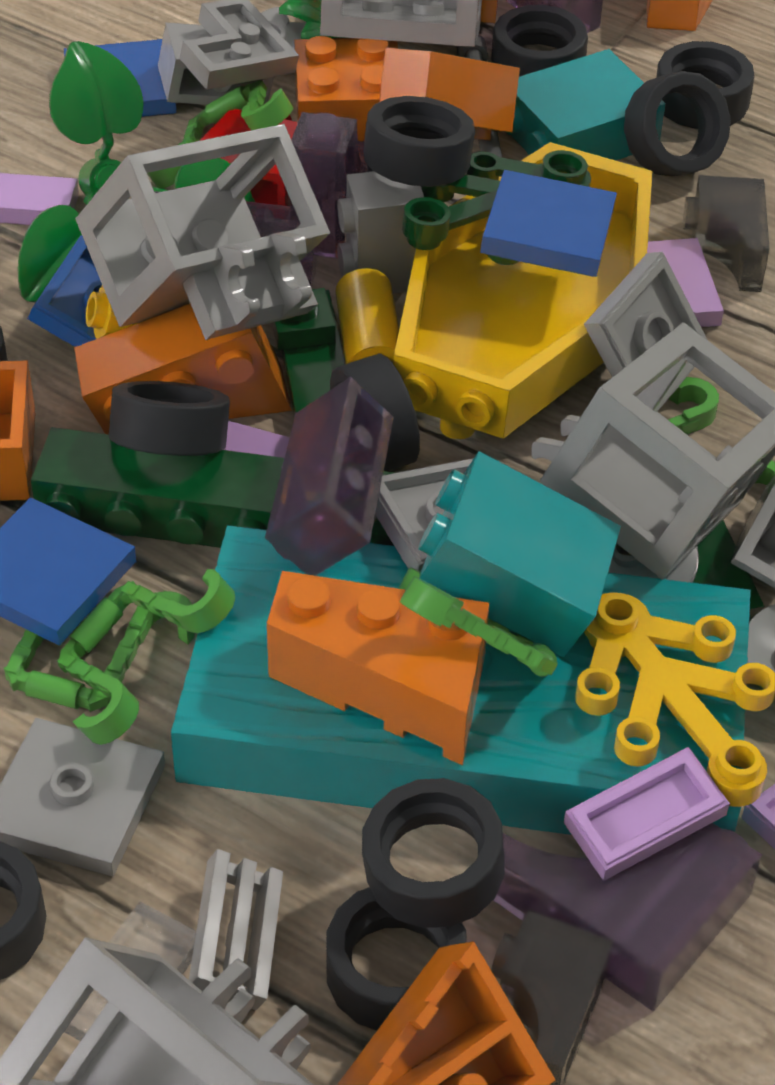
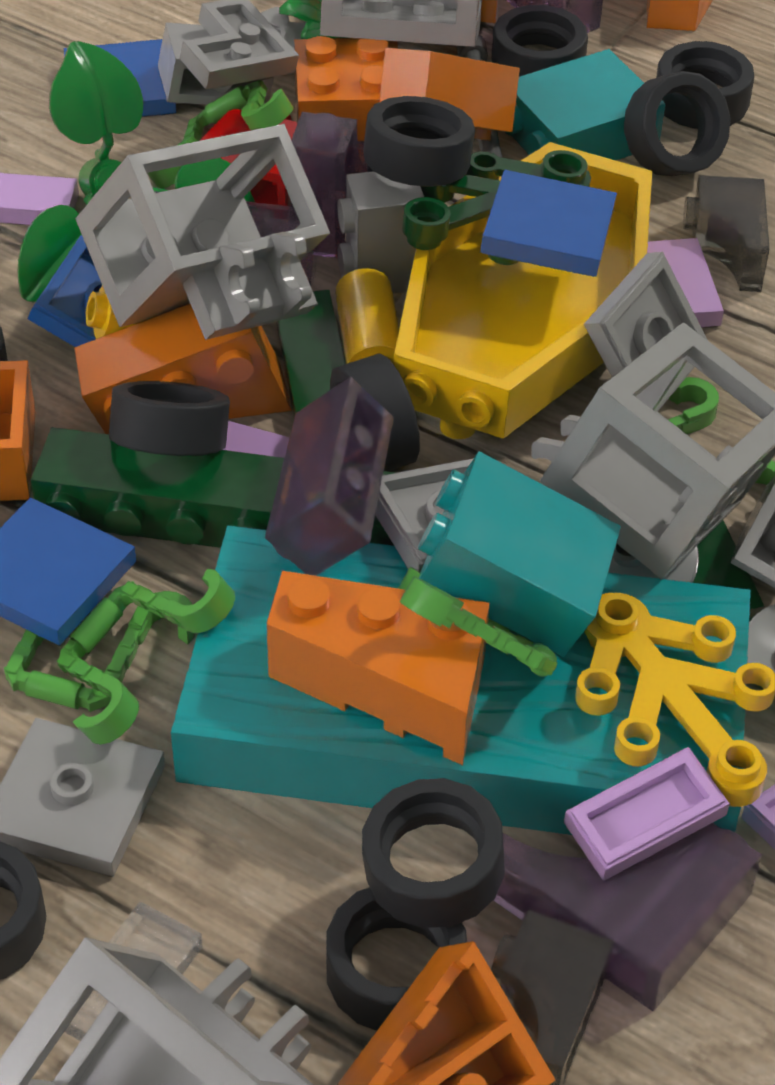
(264, 924): light grey tile -> none
(308, 329): dark green plate -> none

